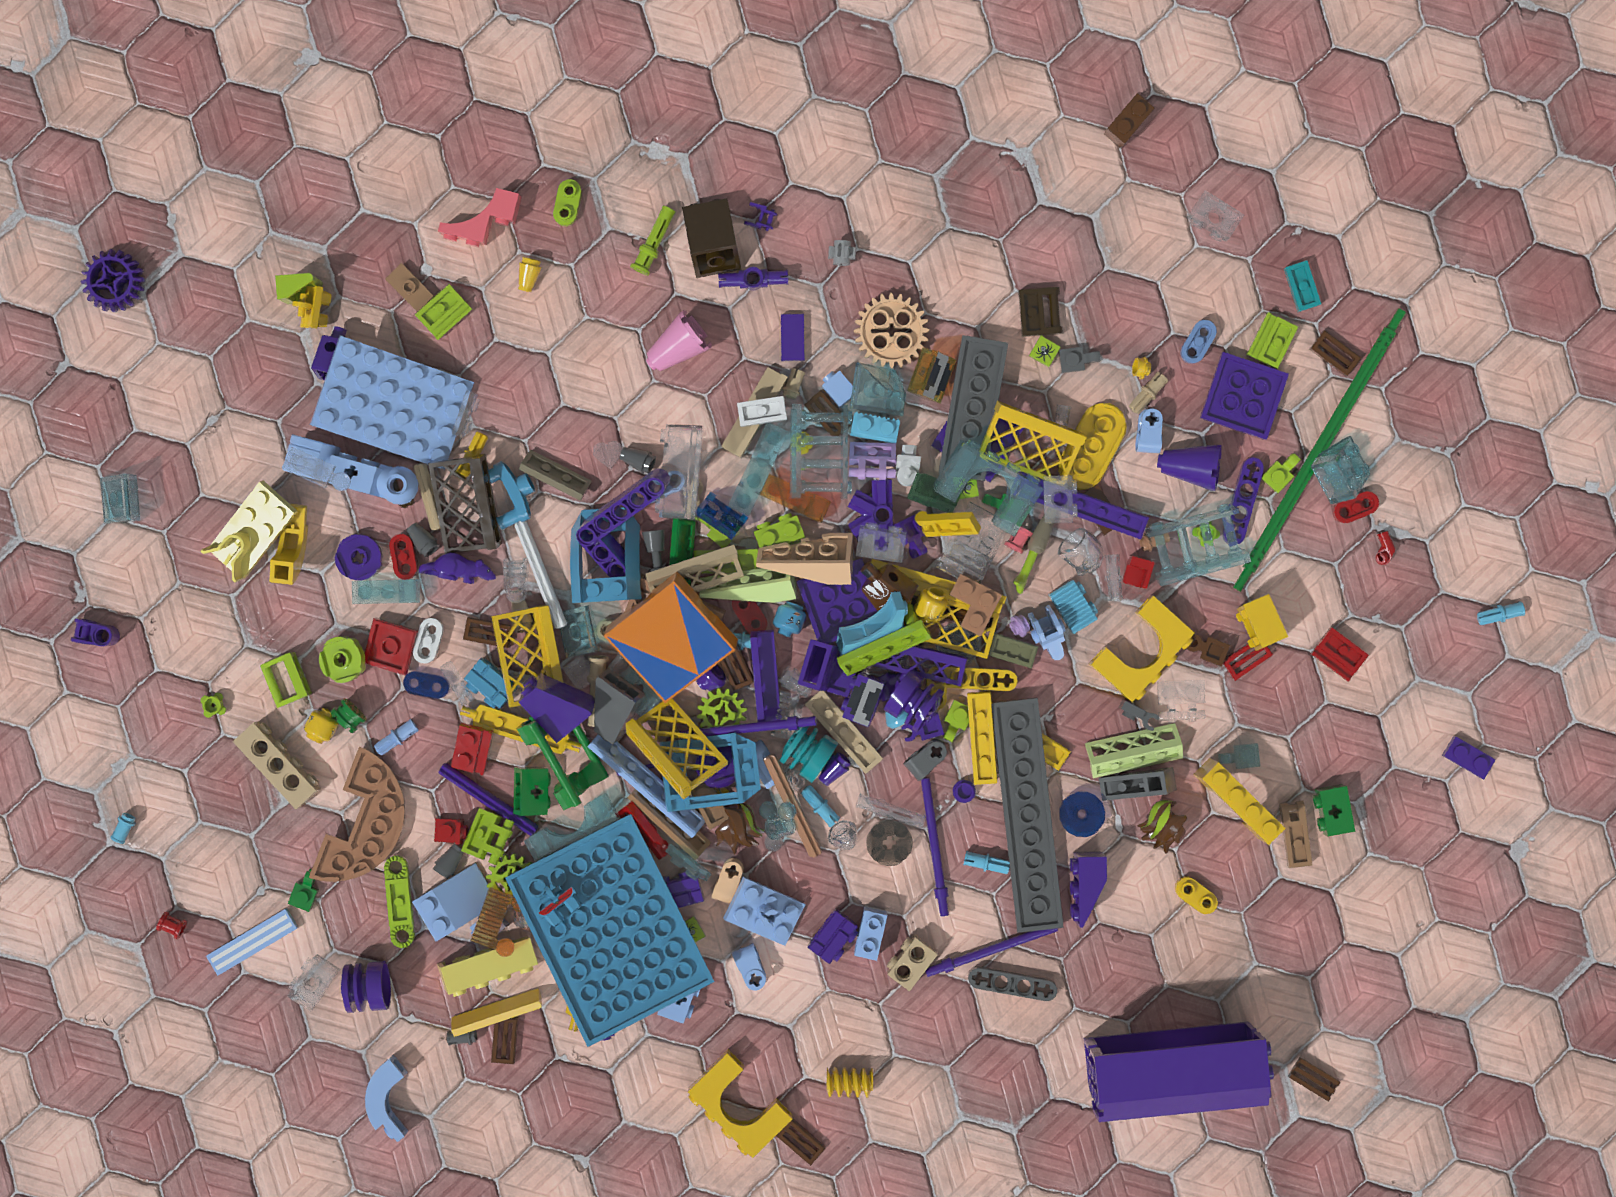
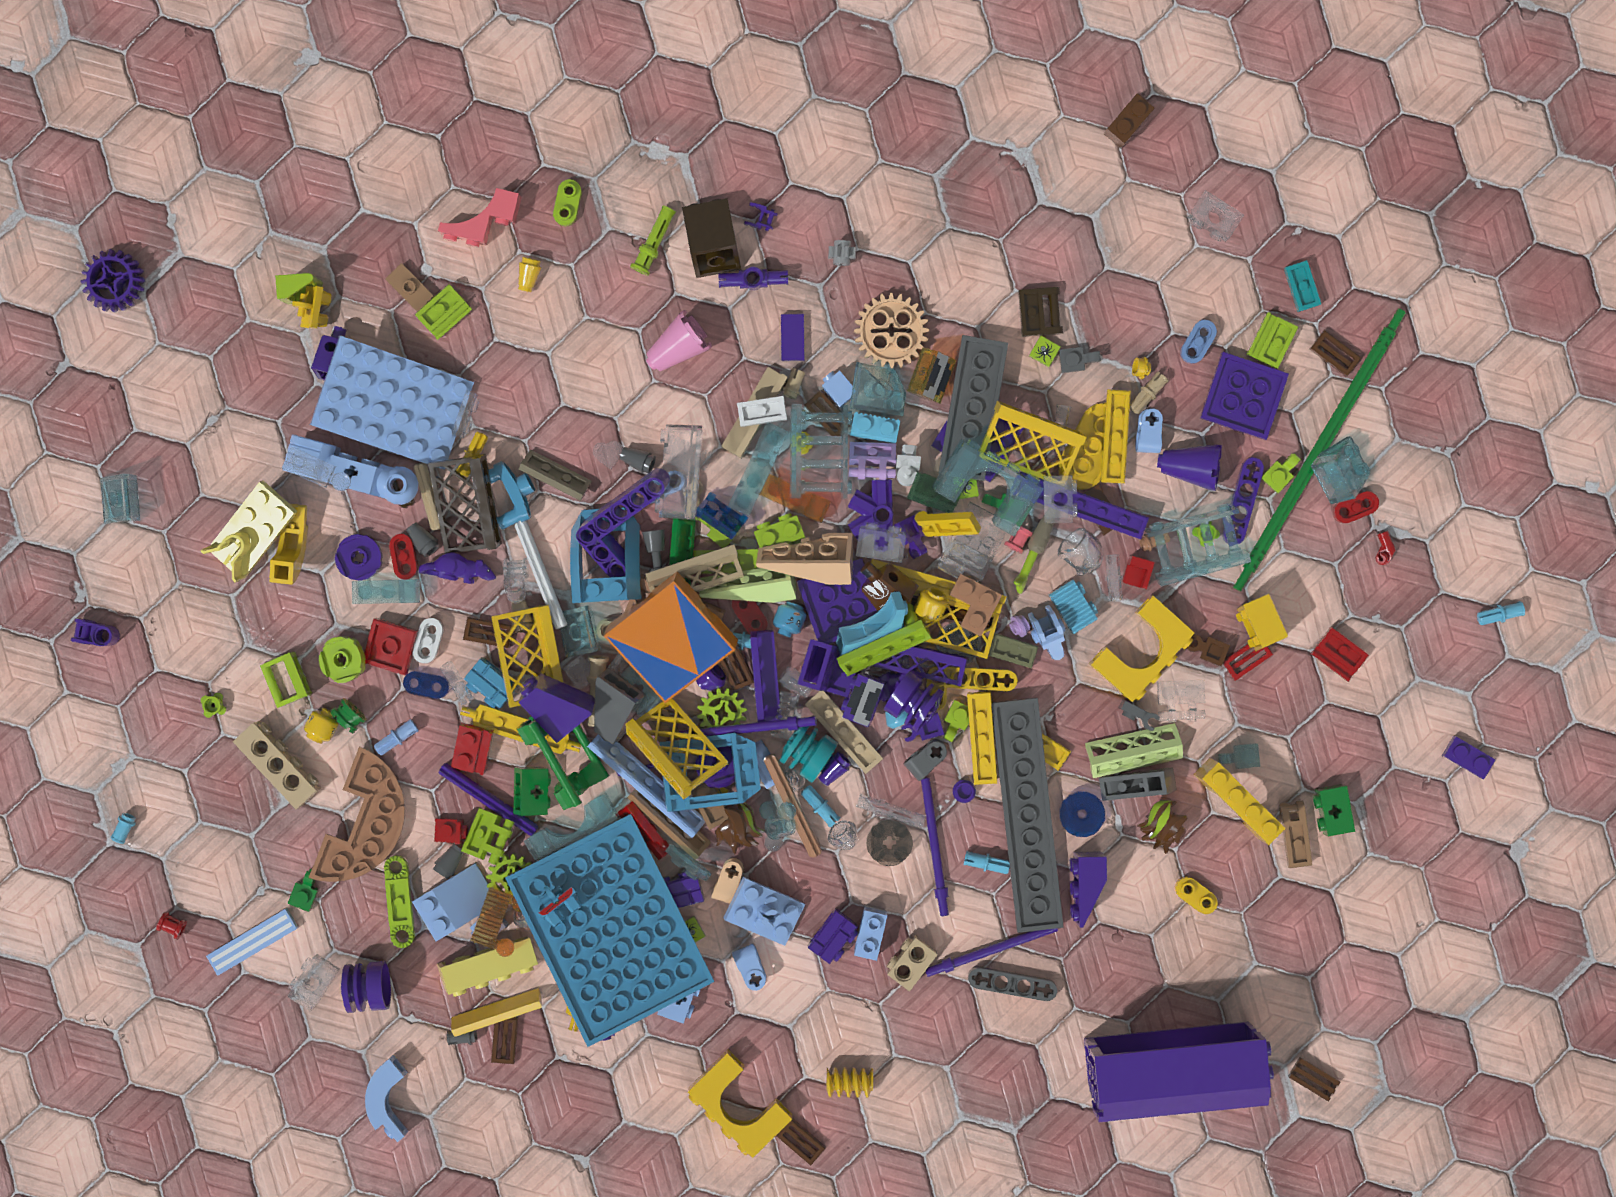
(1115, 436): none -> yellow tile

